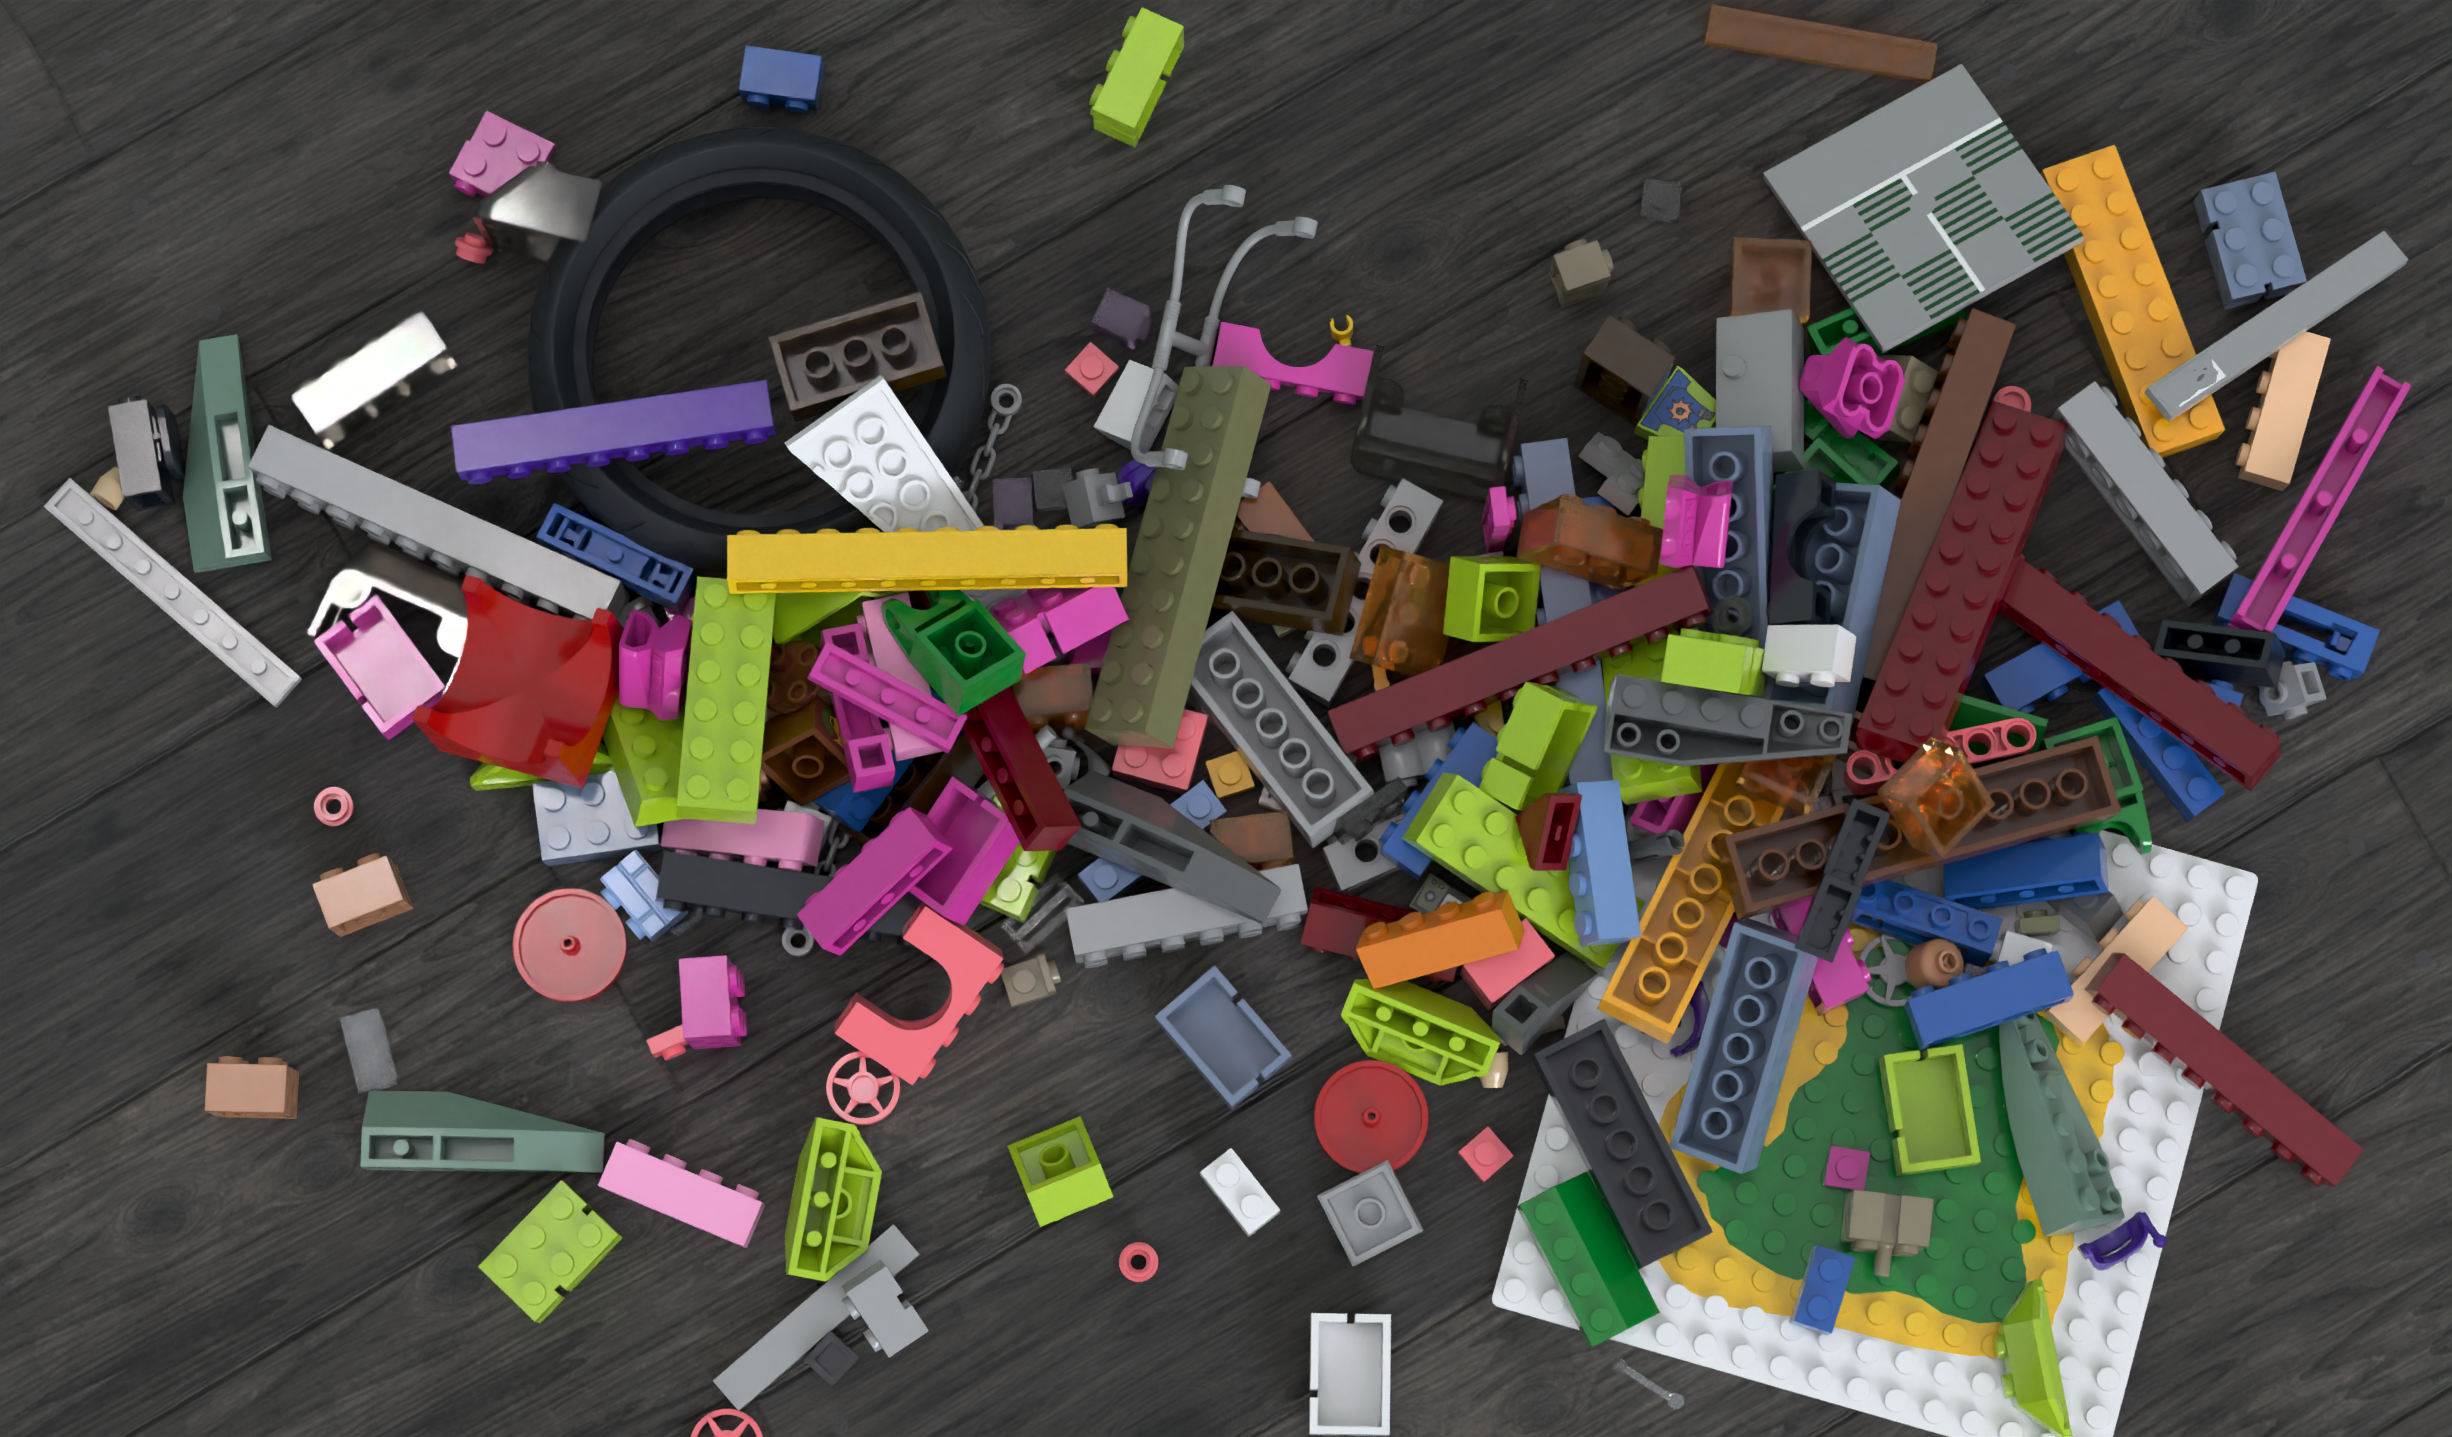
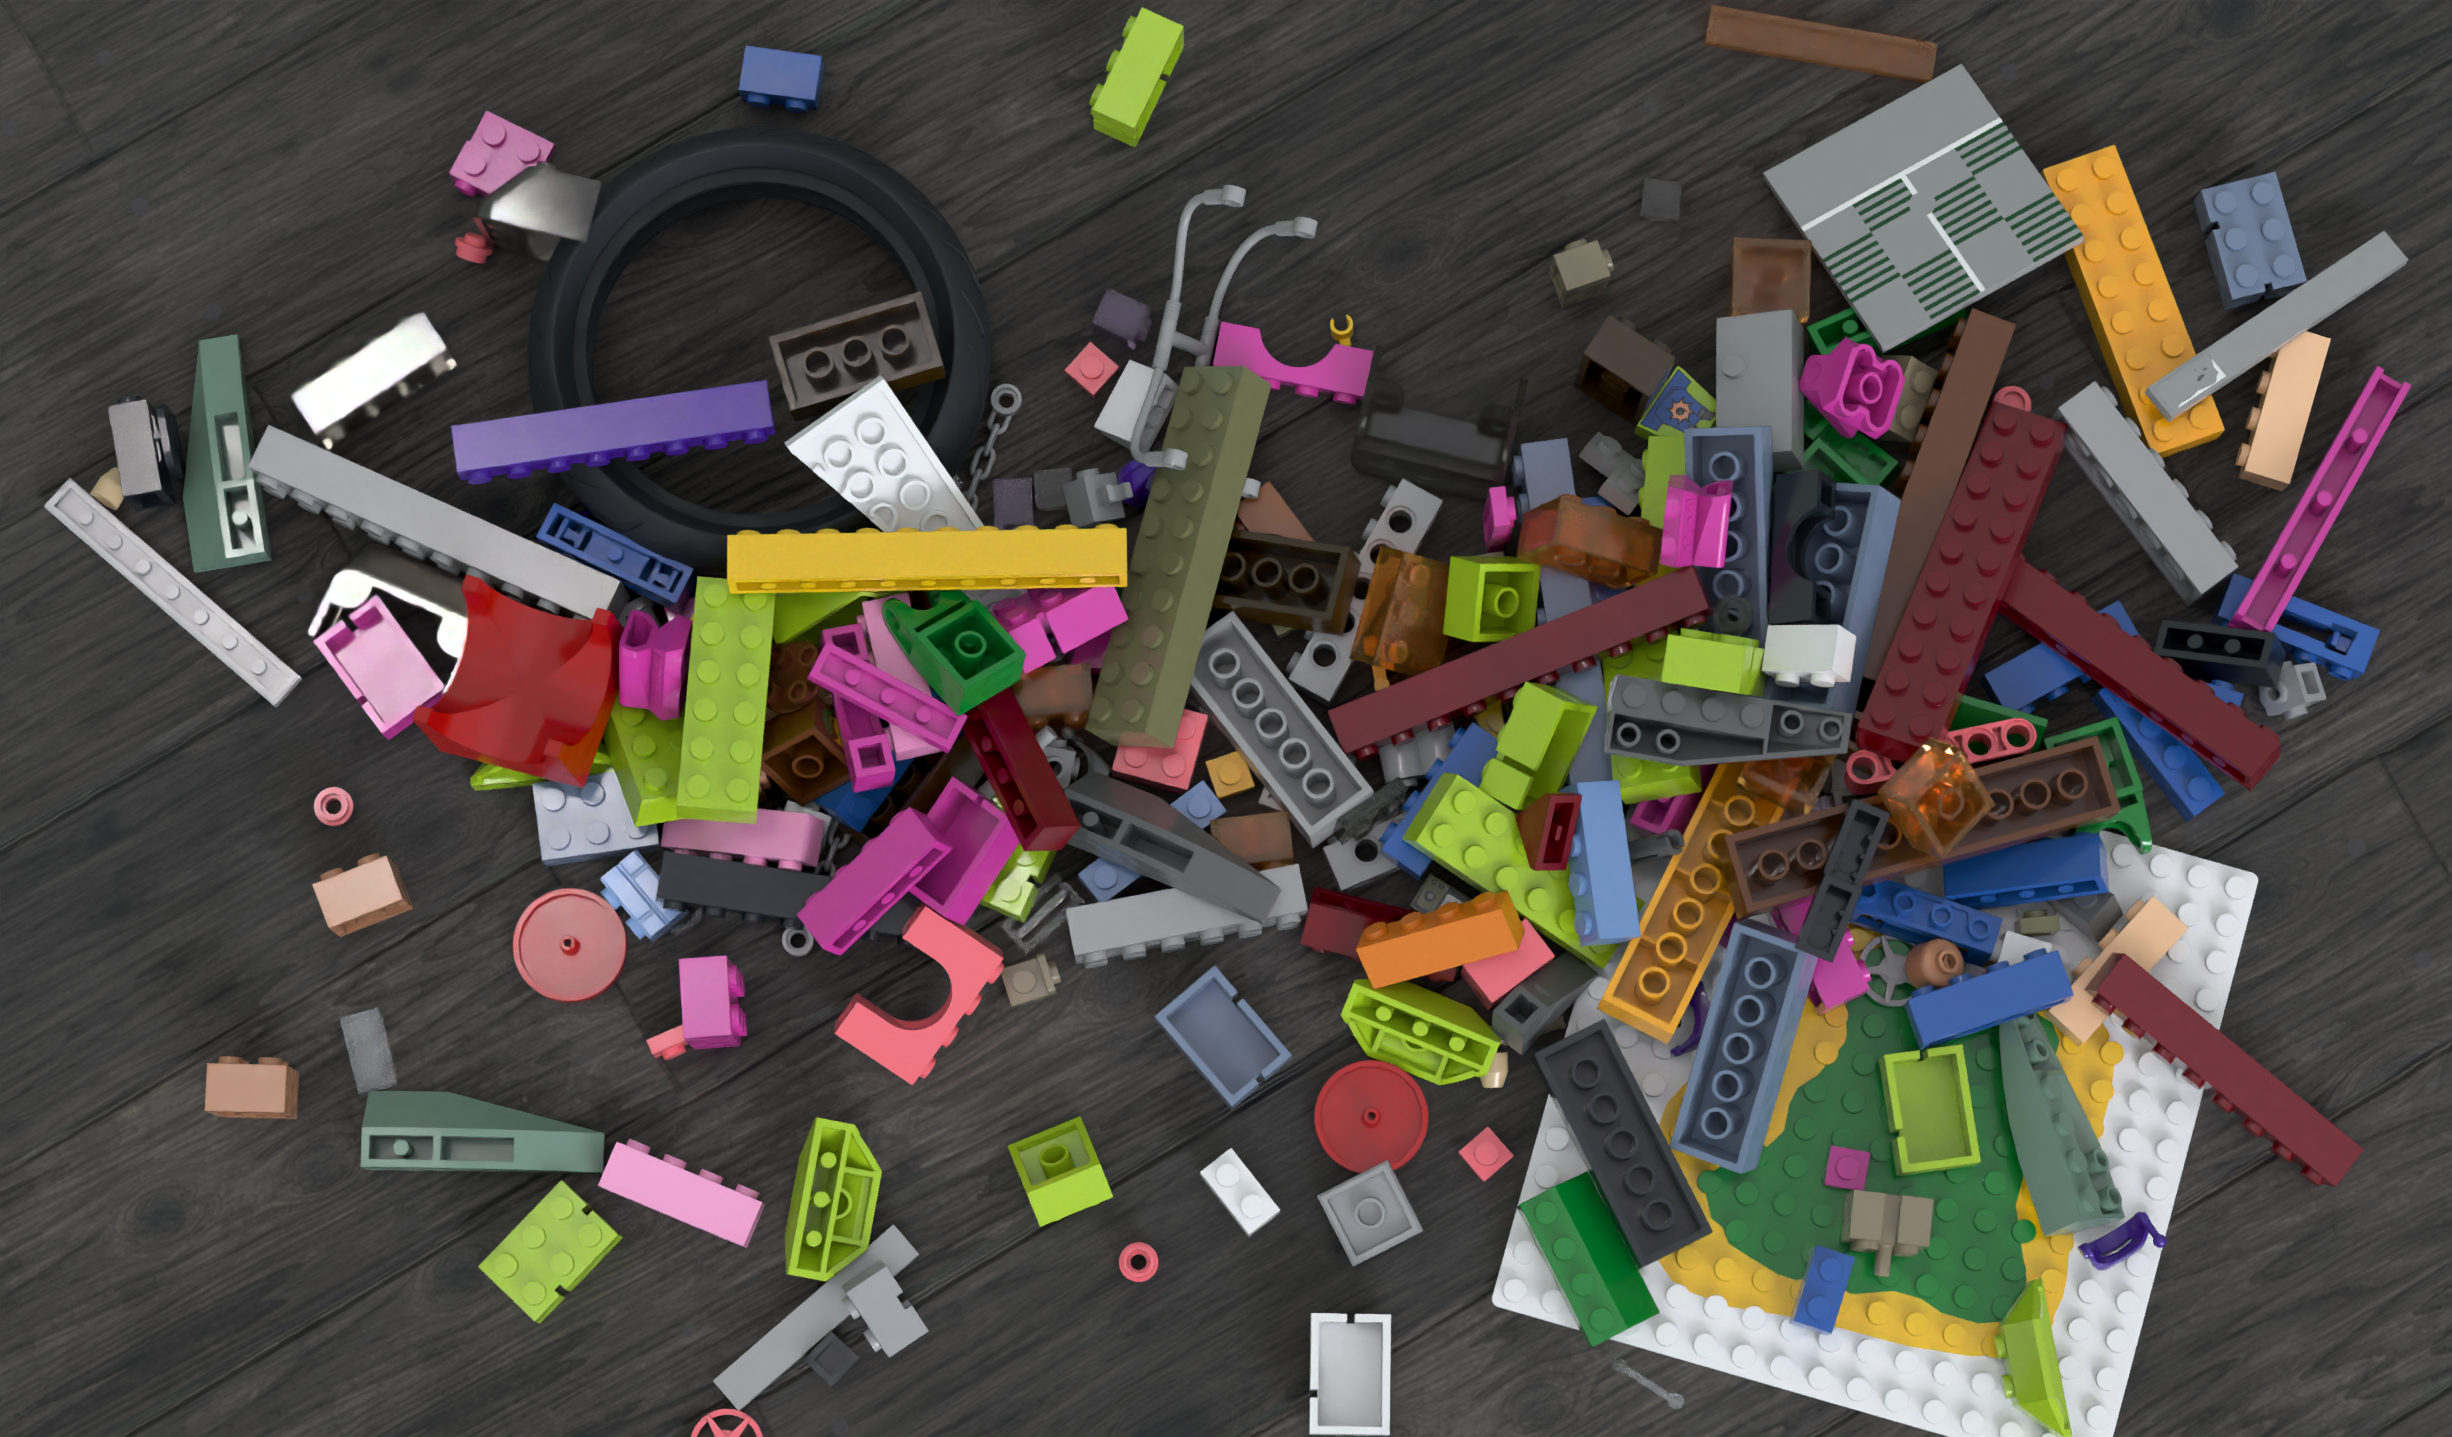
(862, 1089): coral wheel -> none

